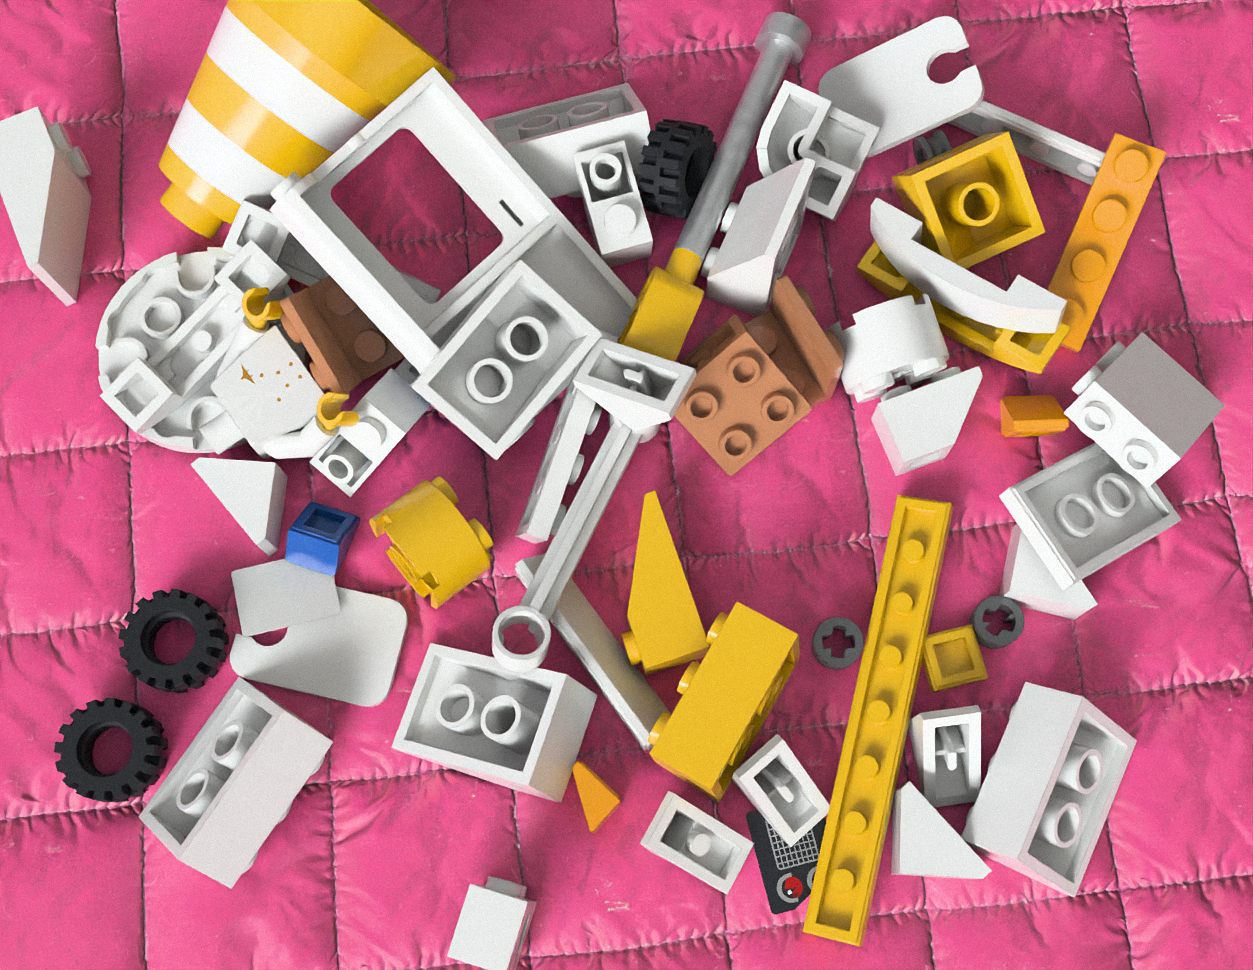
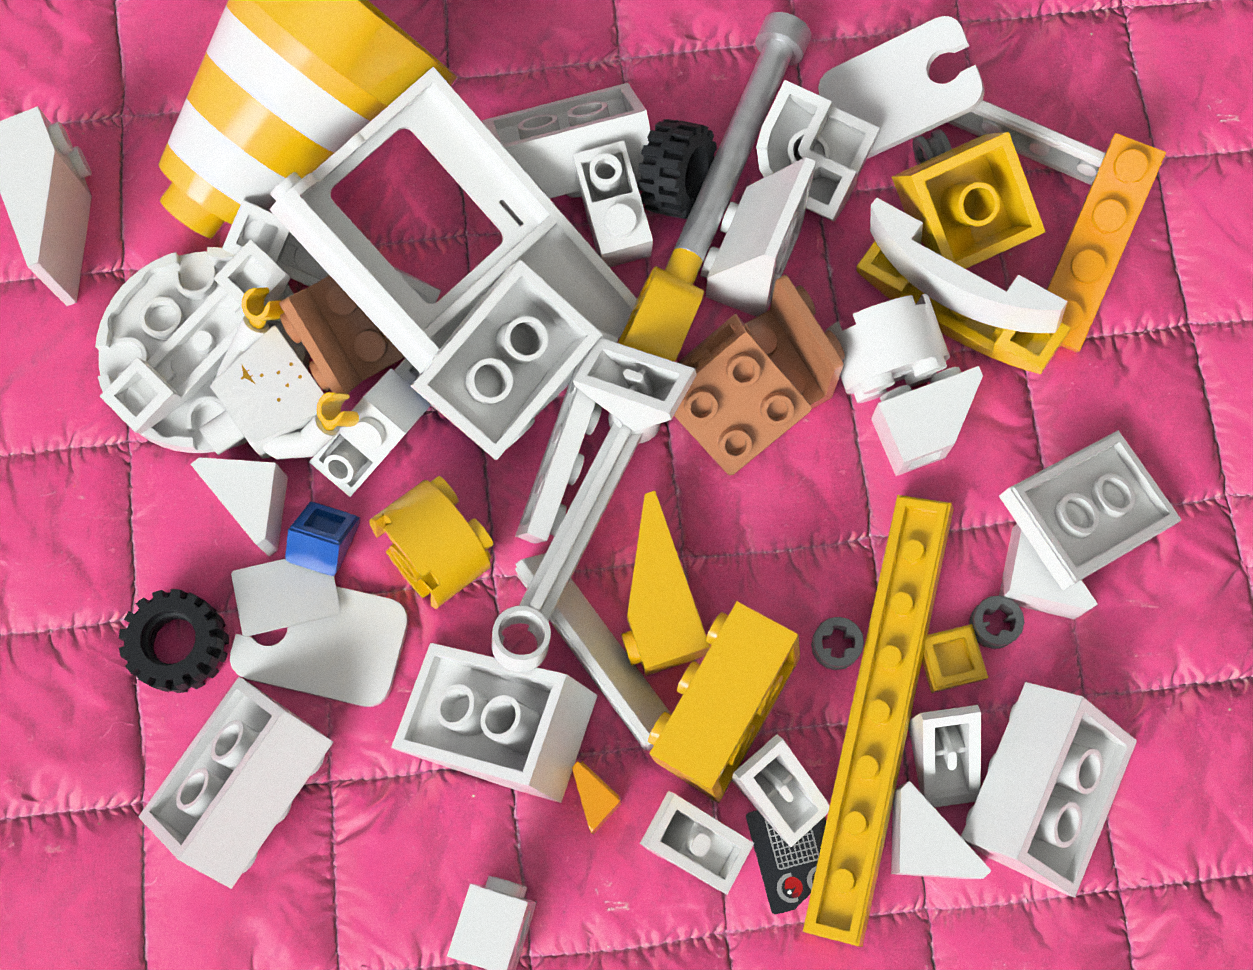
(80, 739): black tyre -> none
(1031, 416): light orange slope -> none
(1142, 408): white brick -> none

